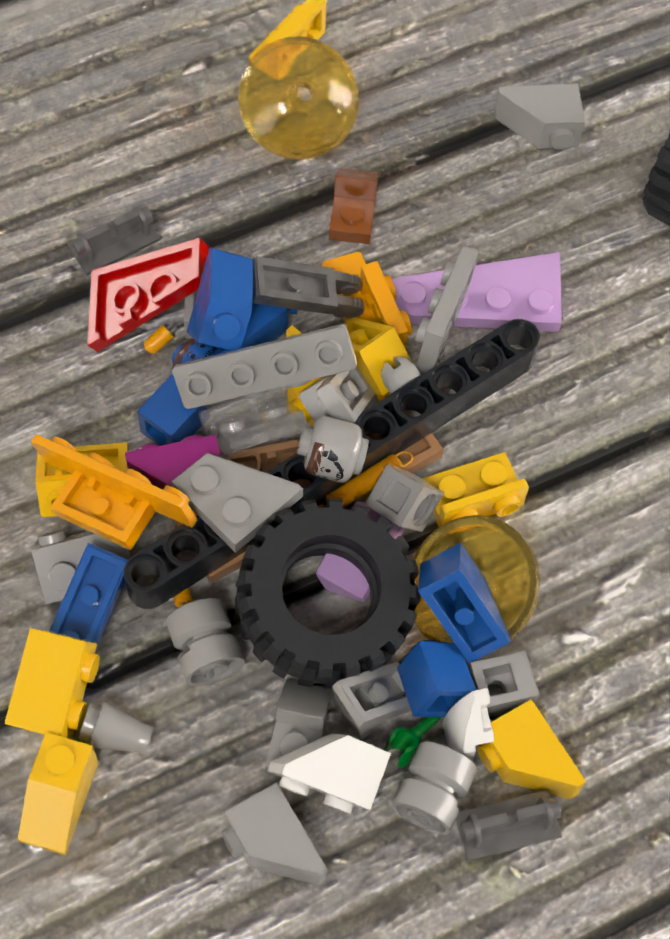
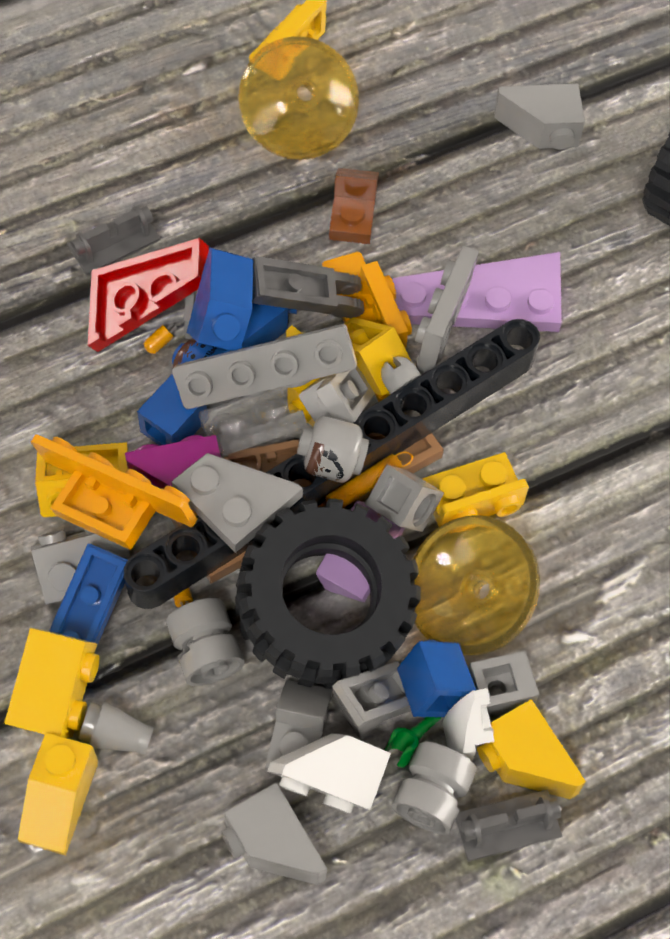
(463, 602): blue slope -> none

